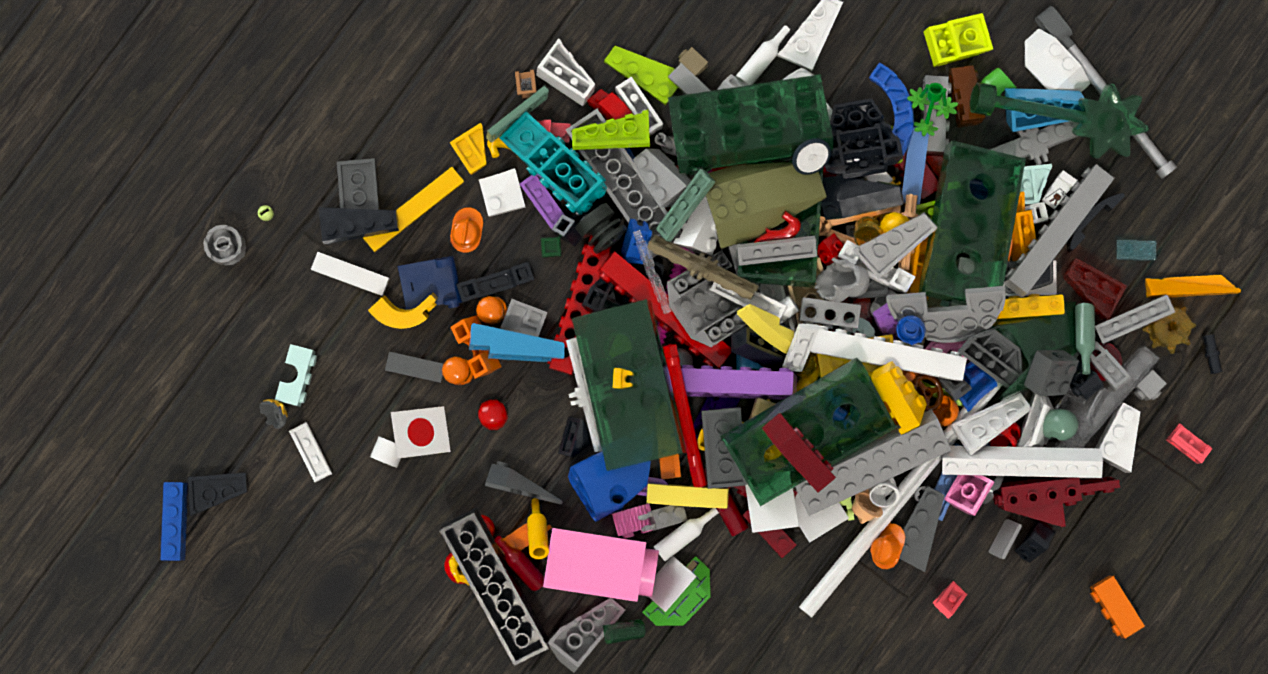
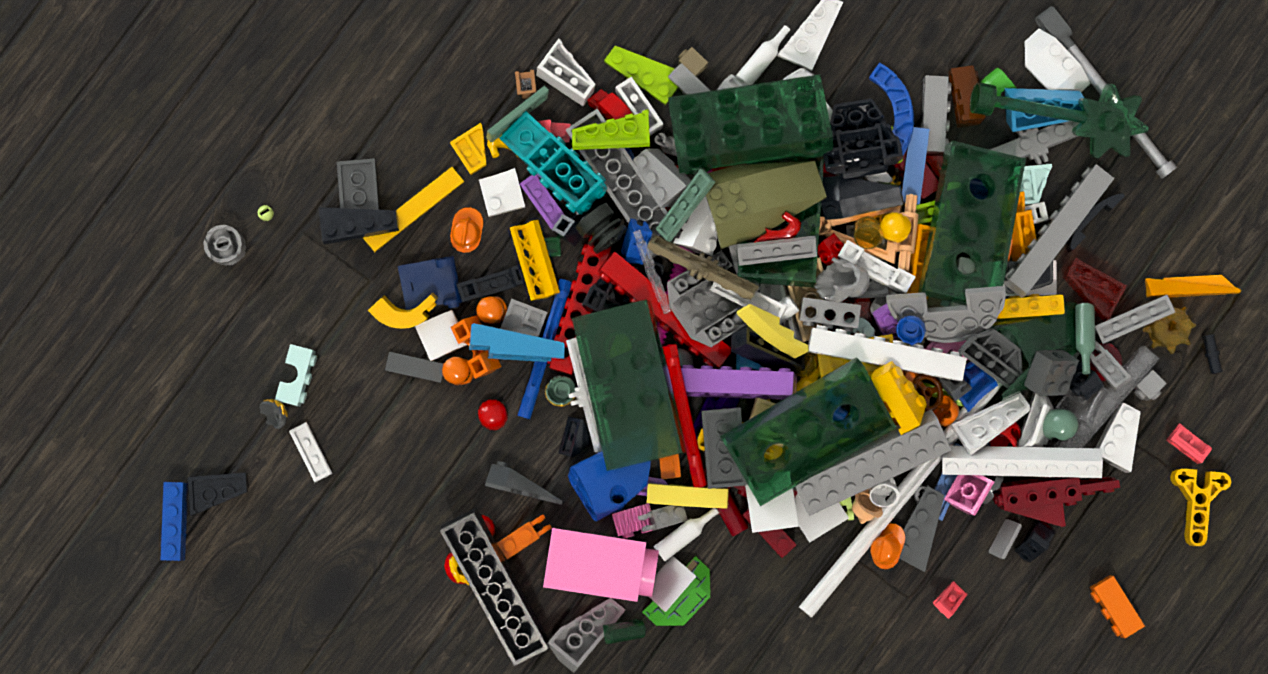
(350, 274): white tile -> none
(385, 452): white piece -> none
(420, 432): white sticker -> none
(438, 336): none -> white slope
(521, 565): dark red piece -> none
(532, 388): none -> blue piece
(537, 260): none -> yellow fence
(537, 532): yellow piece -> none
(558, 390): none -> sand green hair
(619, 378): yellow tile -> none
(799, 452): dark red wedge -> none
(800, 347): white tile -> none
(811, 156): white wheel -> none
(890, 247): light grey wing -> none
(933, 93): bright green plant -> none
(958, 39): neon yellow slope -> none
(1058, 189): white leg -> none
(1136, 250): clear light blue slope -> none
(1208, 492): none -> yellow beam

